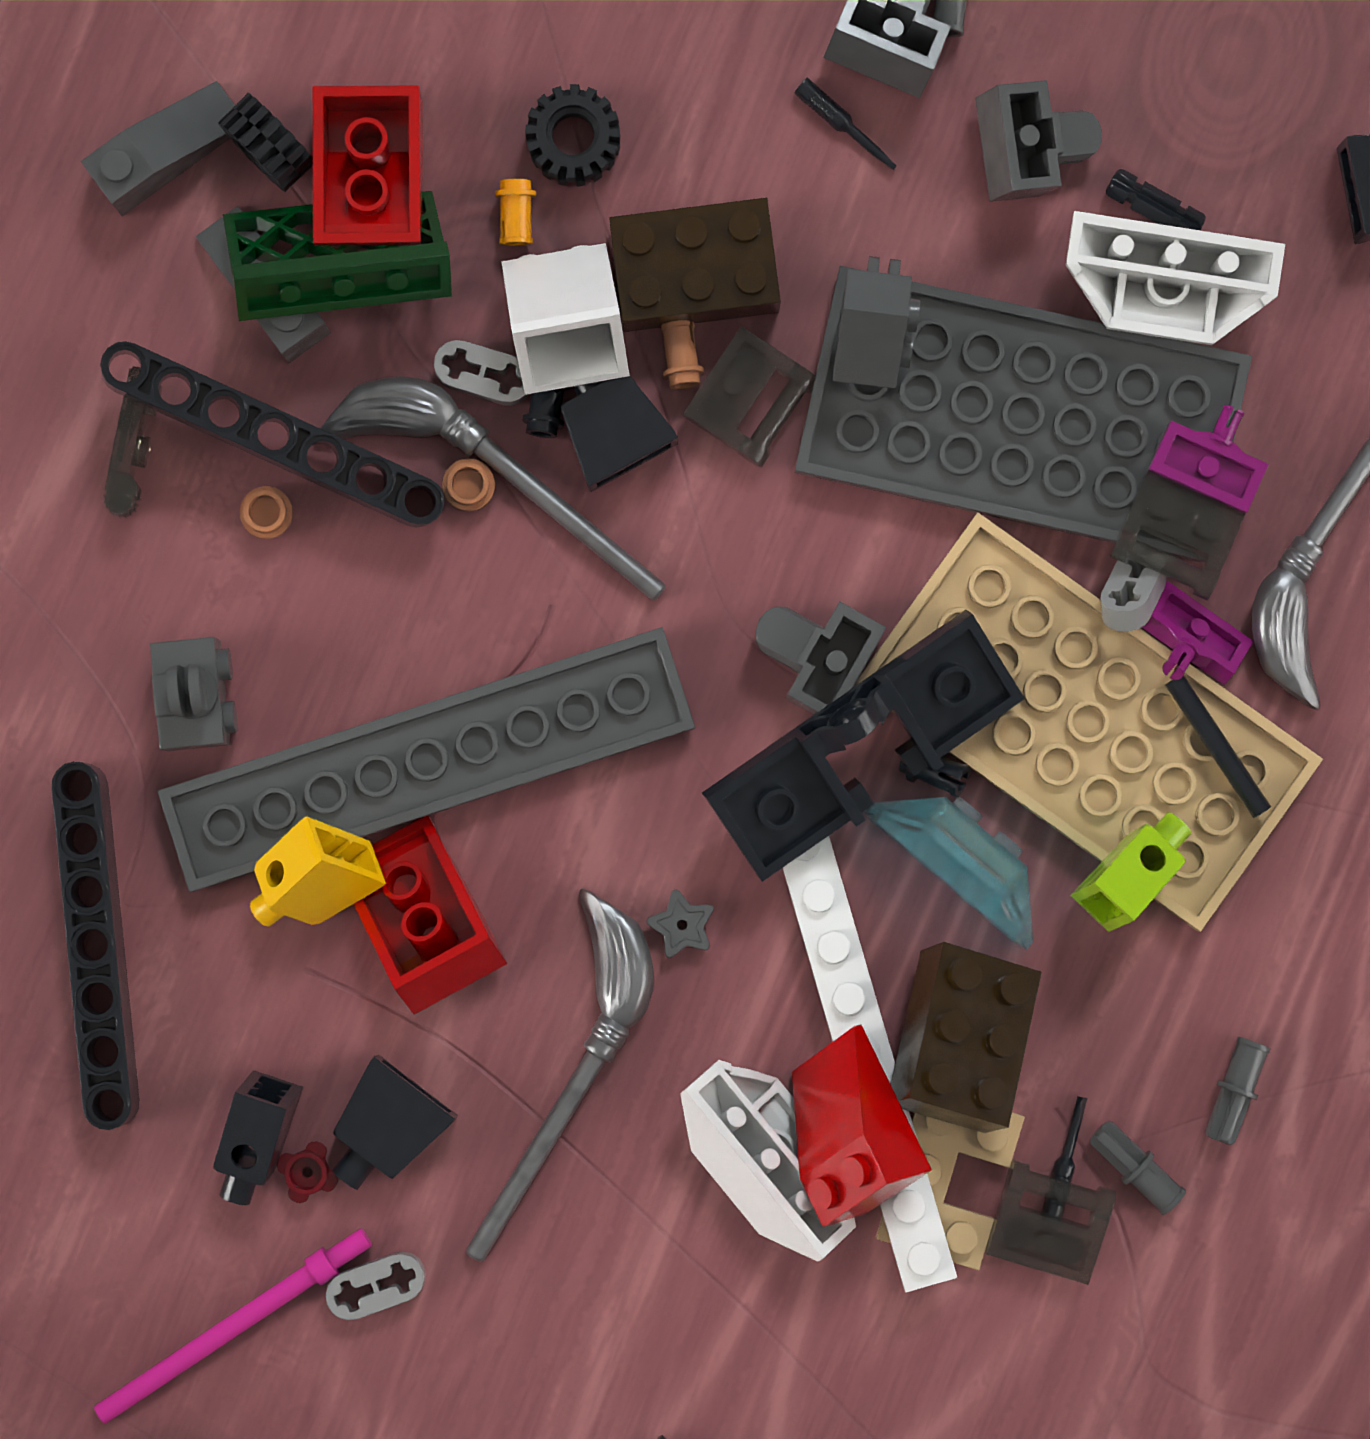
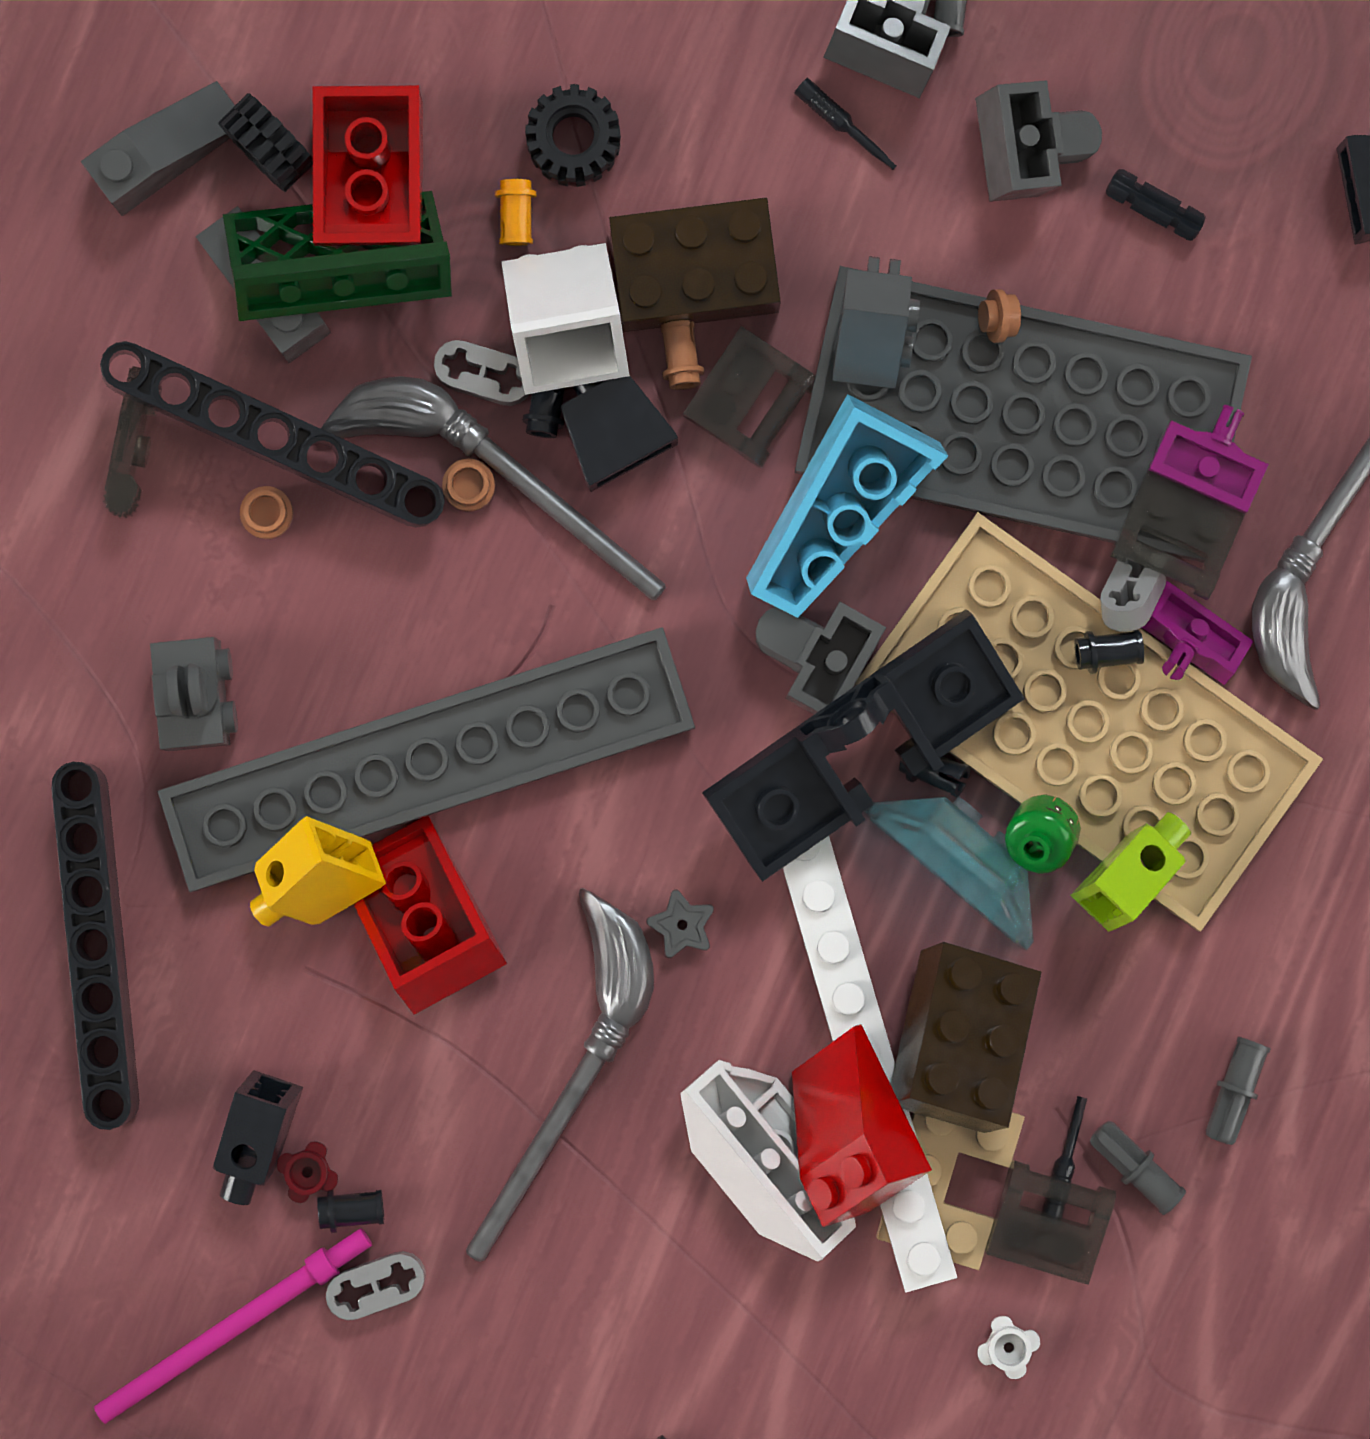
(350, 1209): none -> black pin
(387, 1123): black torso -> none
(847, 491): none -> medium azure wedge
(999, 315): none -> nougat plate
(1011, 1362): none -> white plate
(1042, 834): none -> green head
(1108, 650): none -> black pin
(1171, 277): white wedge -> none
(1218, 746): black bar -> none

